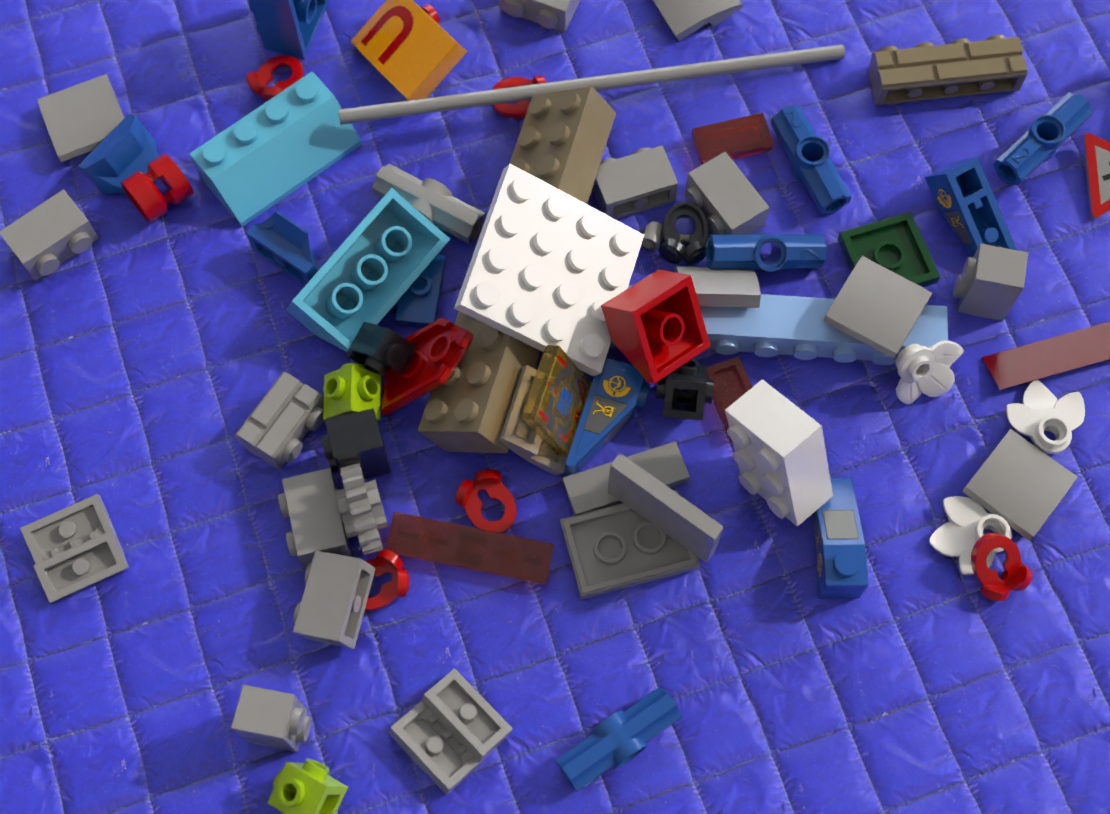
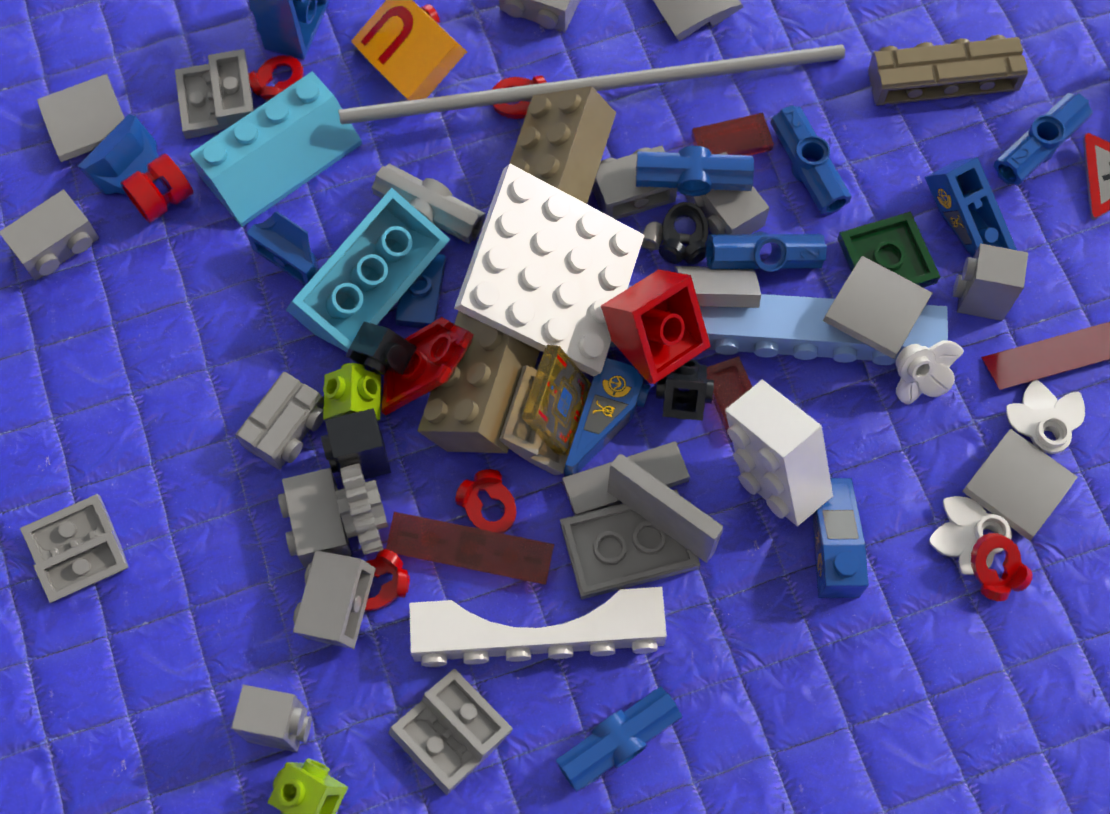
(214, 93): none -> light grey slope
(450, 632): none -> white arch
(694, 171): none -> blue piece

